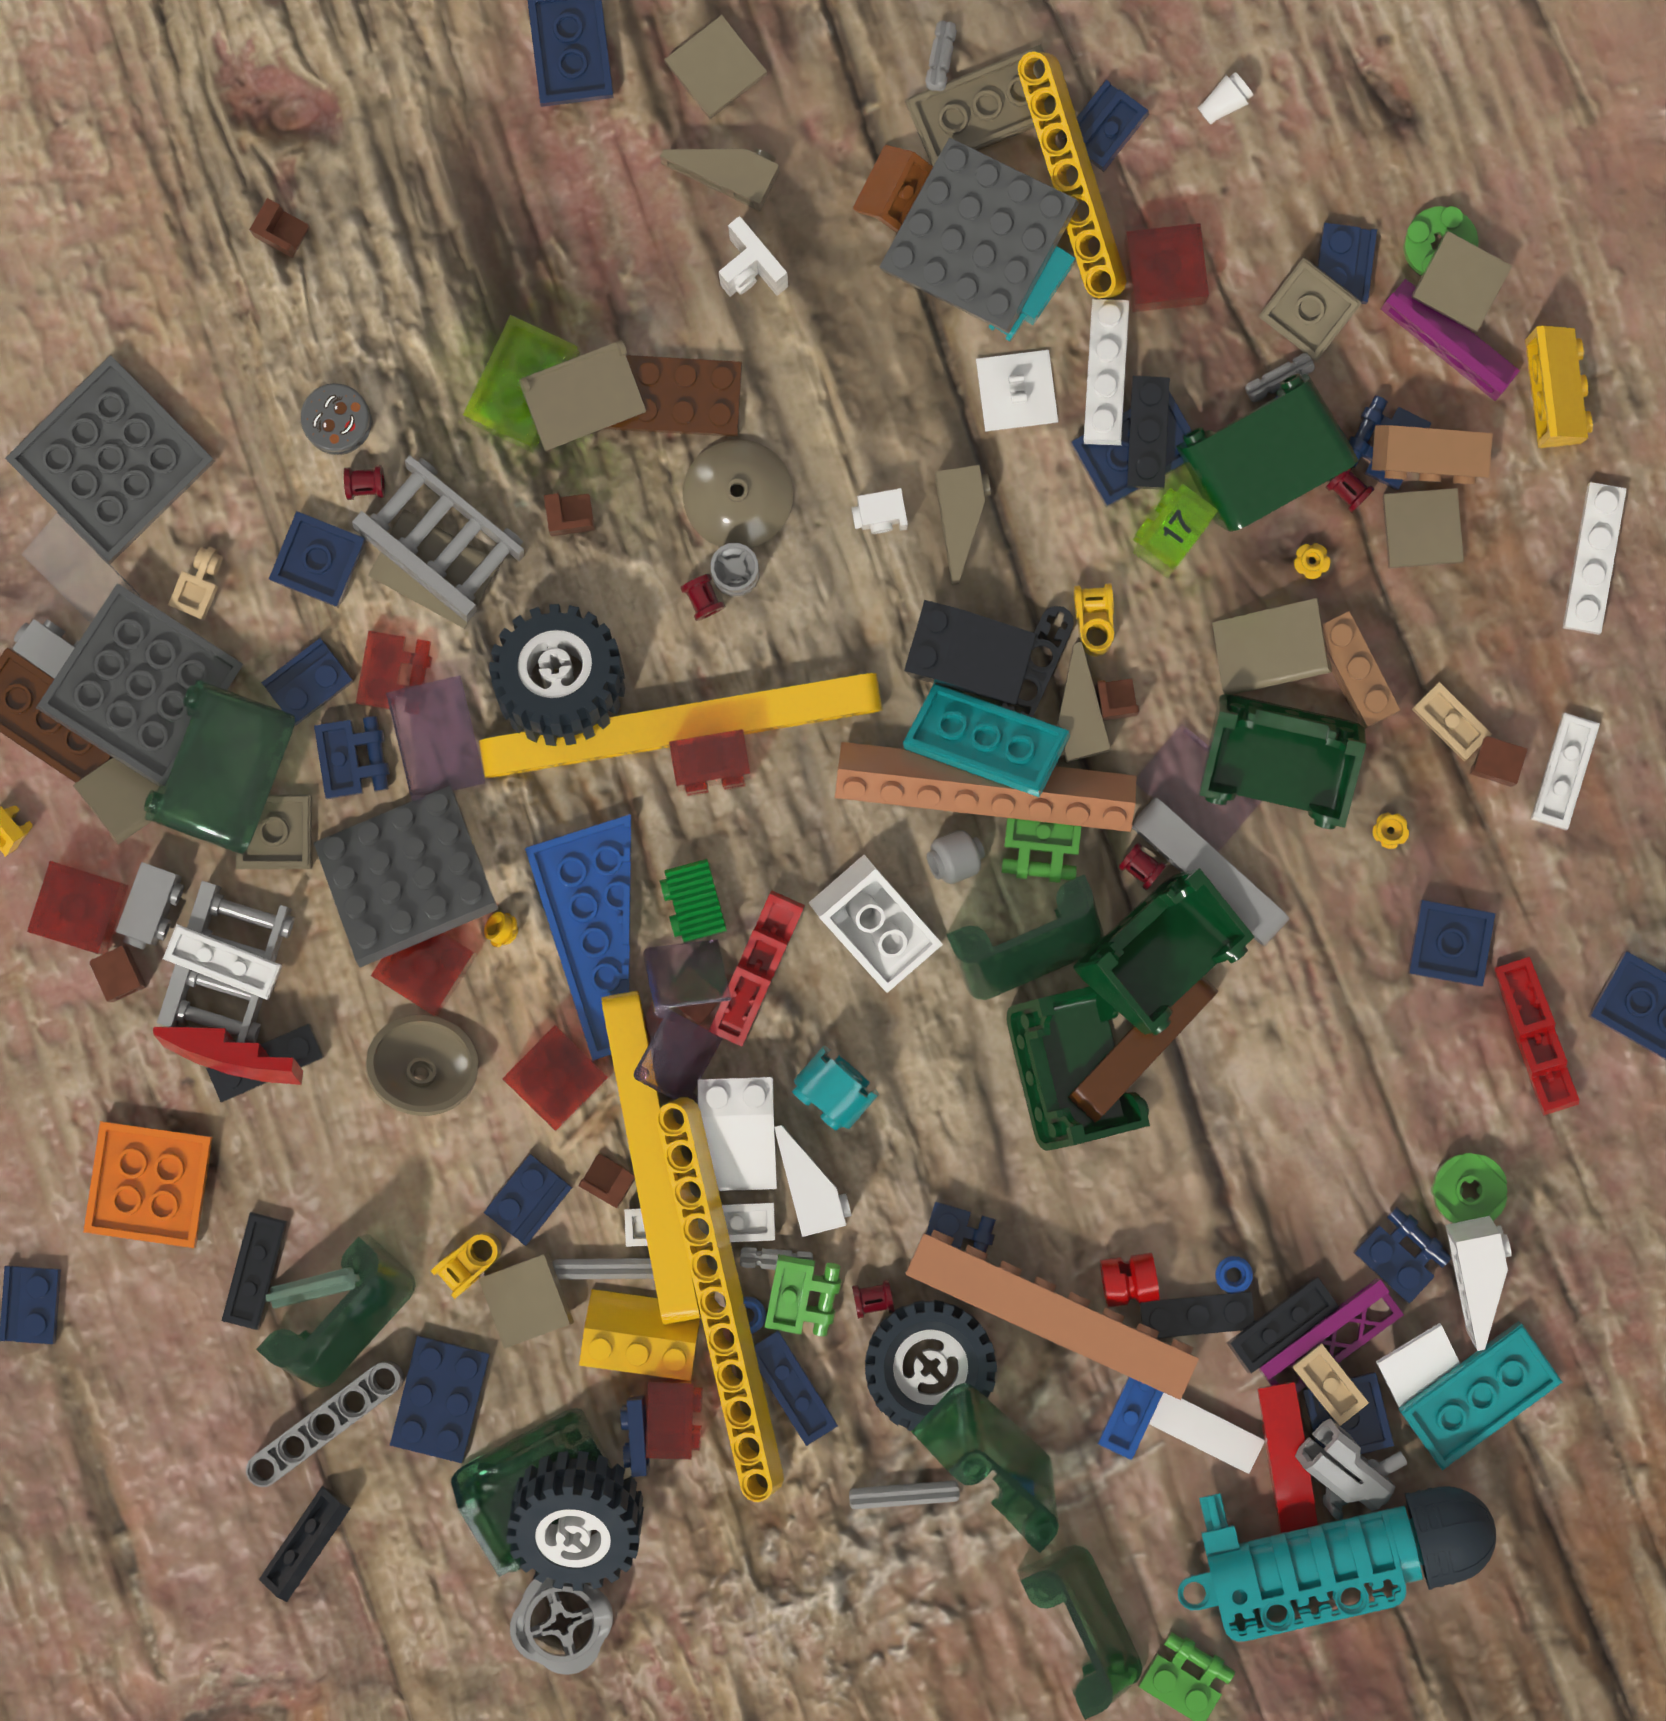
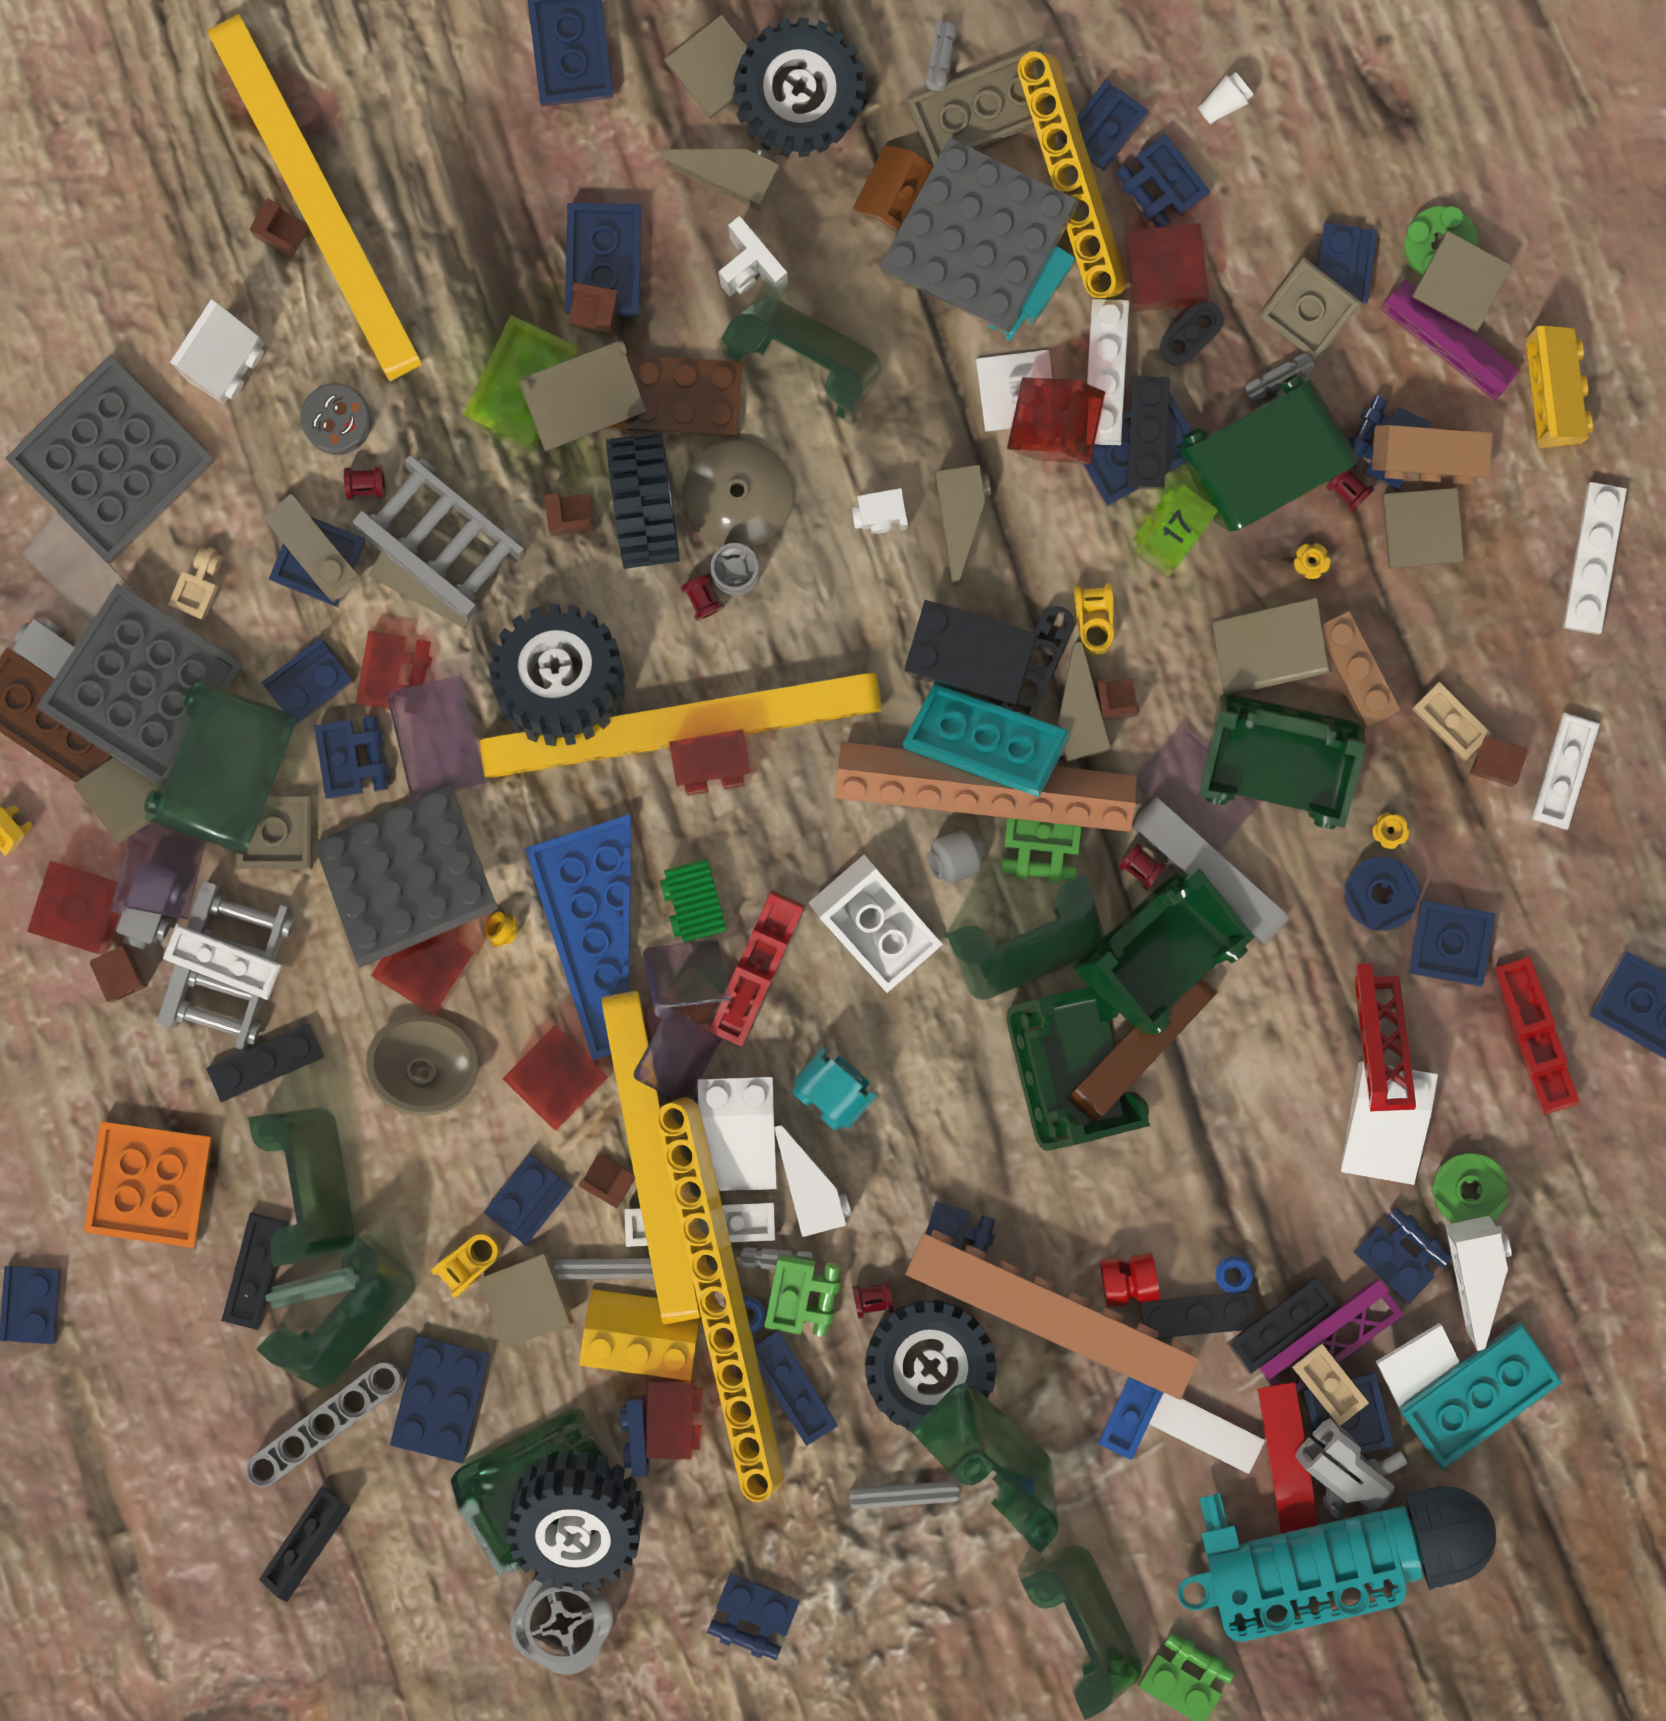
(159, 872): none -> piece
(218, 353): none -> white slope
(220, 1052): red slope -> none
(312, 548): none -> dark tan slope
(314, 197): none -> yellow beam
(316, 1183): none -> clear green windscreen
(593, 307): none -> copper panel
(605, 251): none -> dark blue plate
(642, 500): none -> black wheel
(757, 1605): none -> dark blue plate
(821, 57): none -> black wheel
(850, 364): none -> clear green windscreen
(1056, 420): none -> clear red brick
(1170, 174): none -> dark blue plate
(1191, 334): none -> black plate
(1376, 1043): none -> red fence
(1387, 873): none -> dark blue plate
(1388, 1142): none -> white slope

